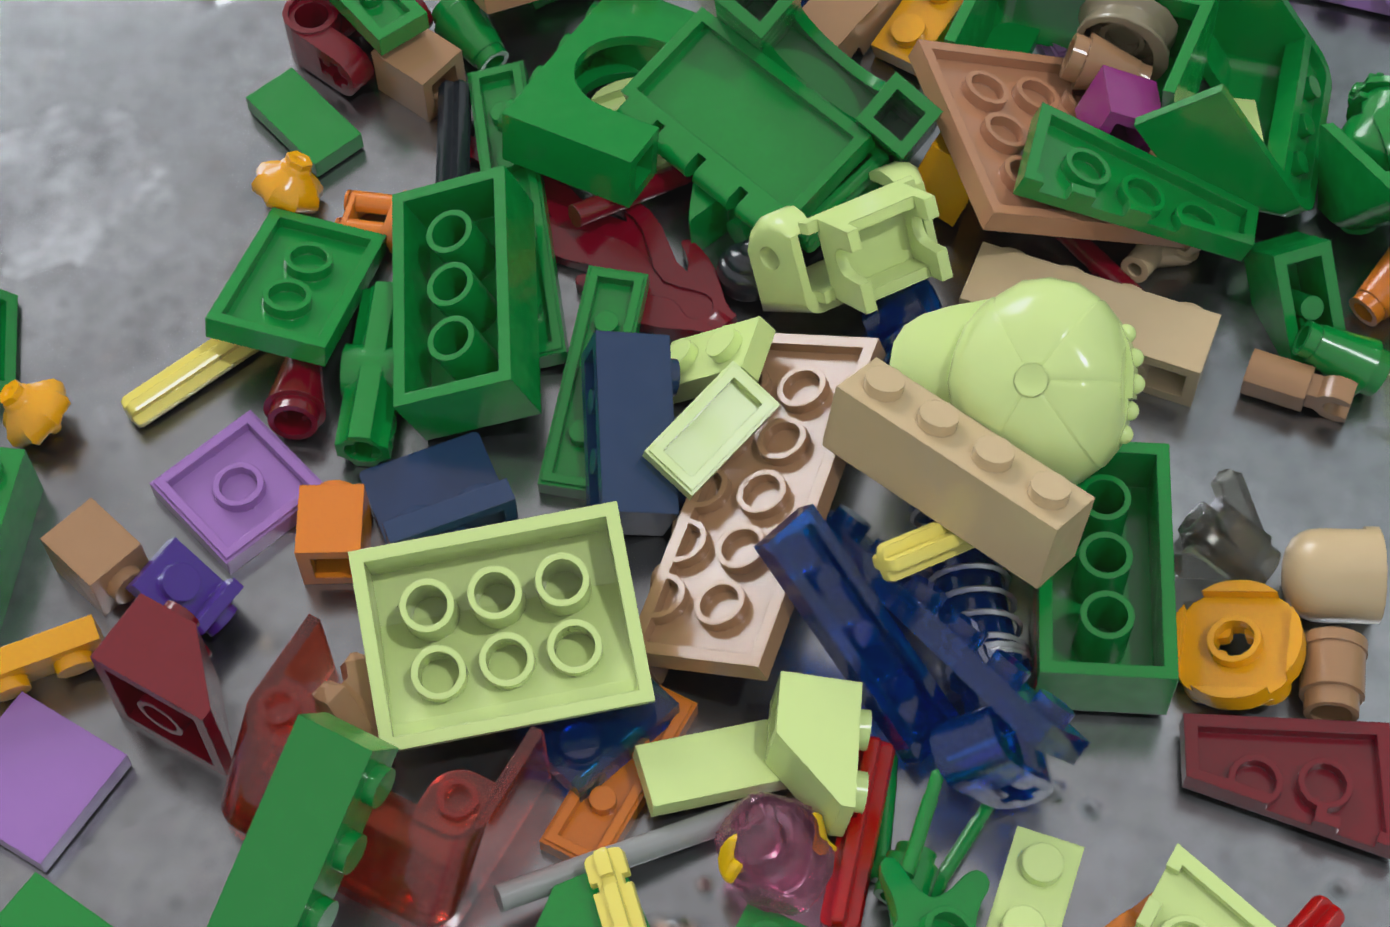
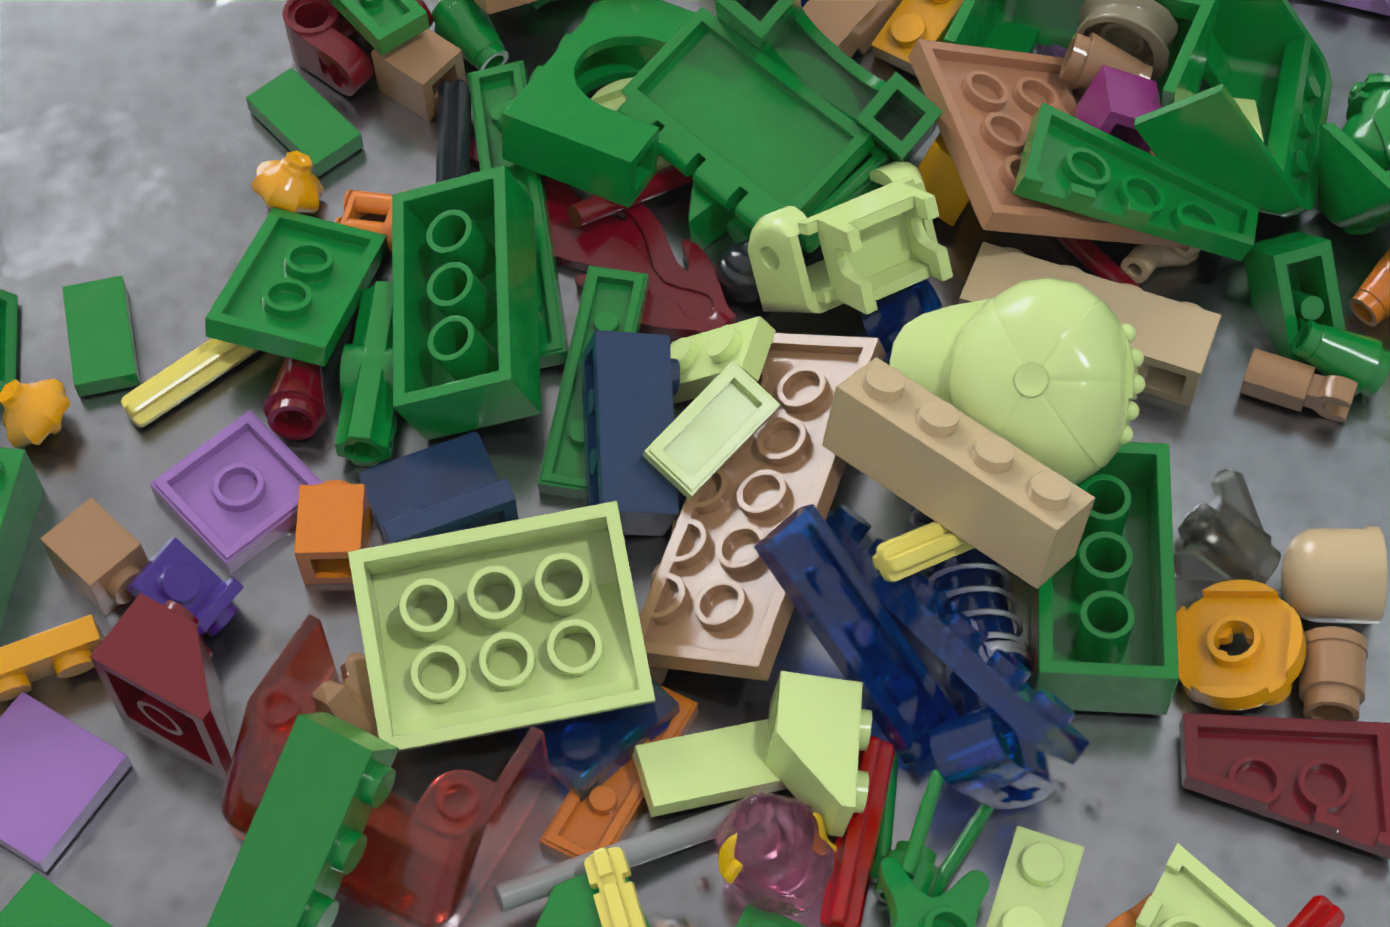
(100, 336): none -> green tile

